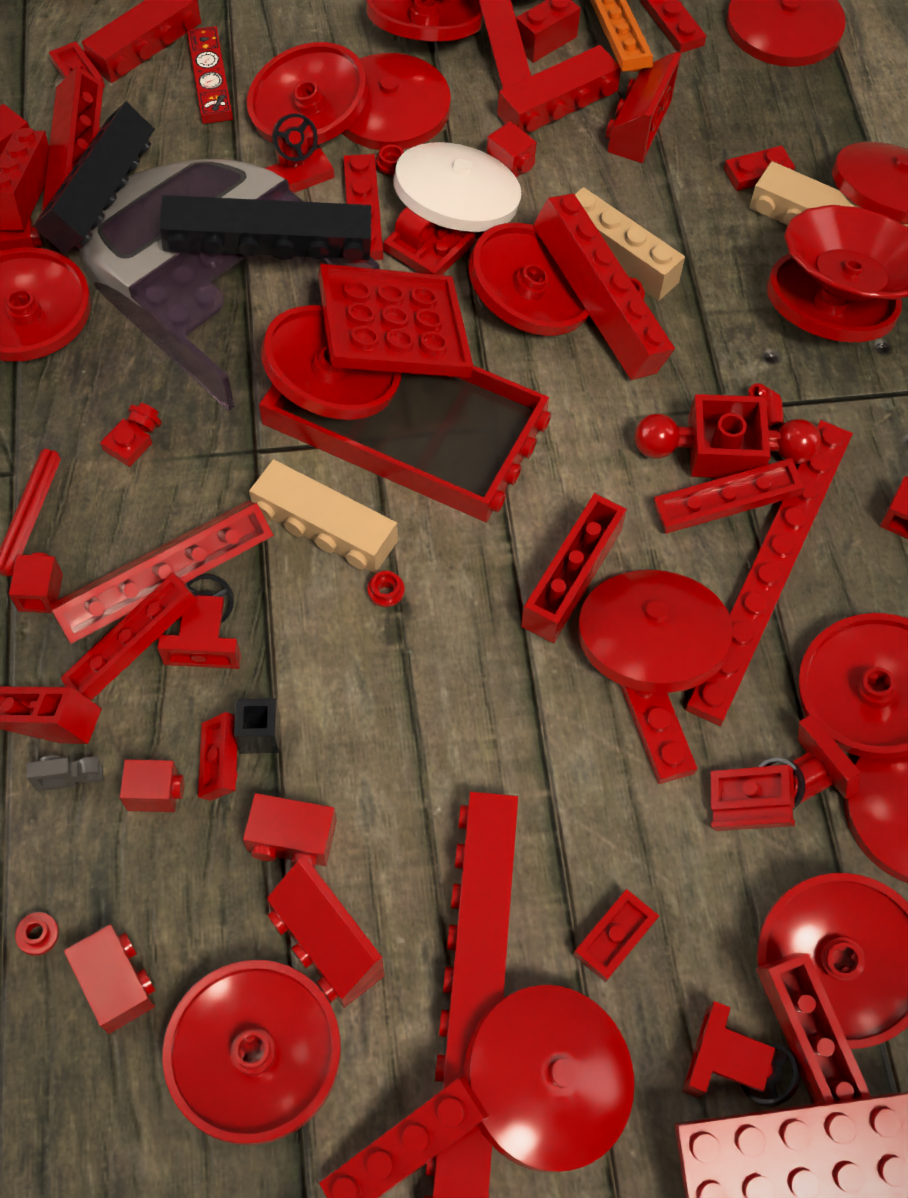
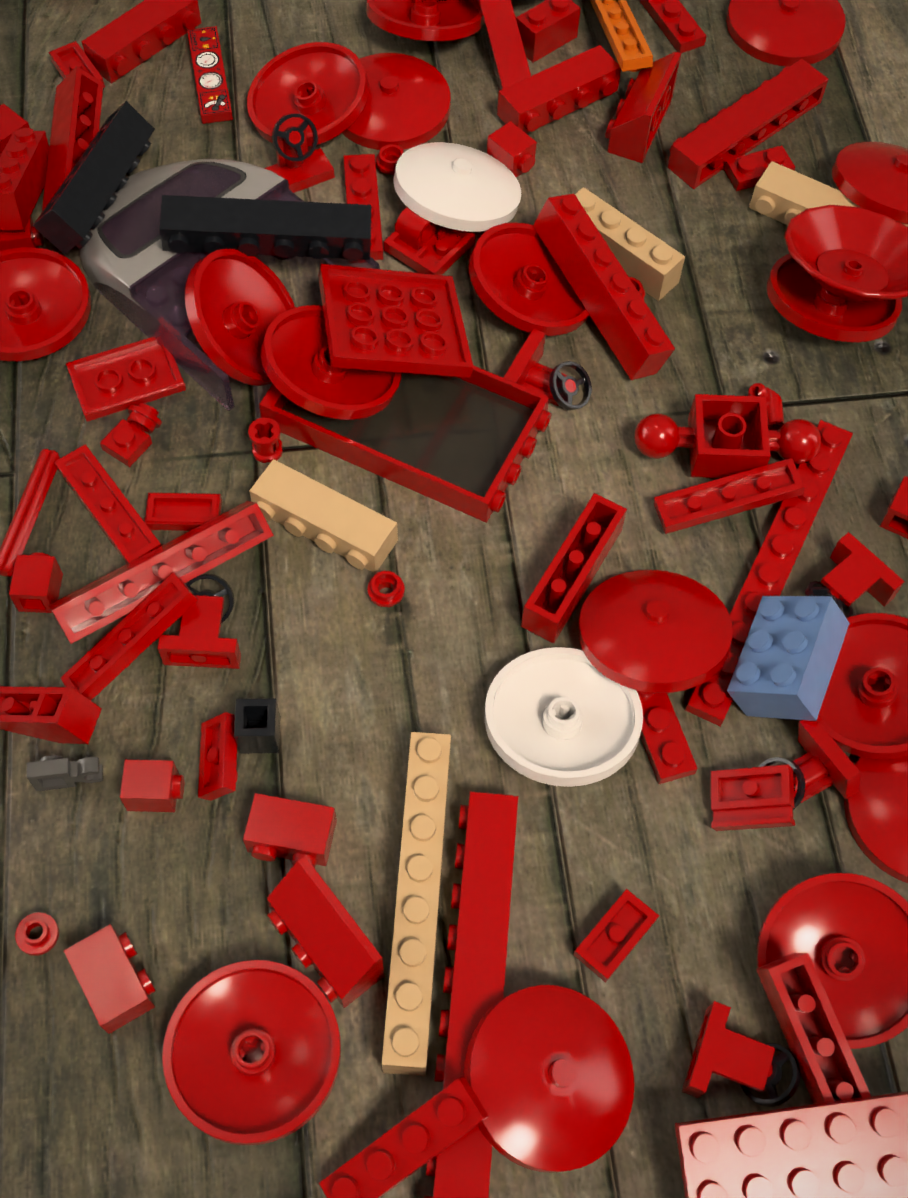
(107, 504): none -> red plate
(124, 378): none -> red tile
(181, 510): none -> red tile
(230, 308): none -> red dish
(267, 444): none -> red bush
(417, 906): none -> tan brick
(547, 381): none -> red piece
(561, 718): none -> white dish
(747, 123): none -> red brick
(789, 657): none -> medium blue brick
(855, 574): none -> red piece

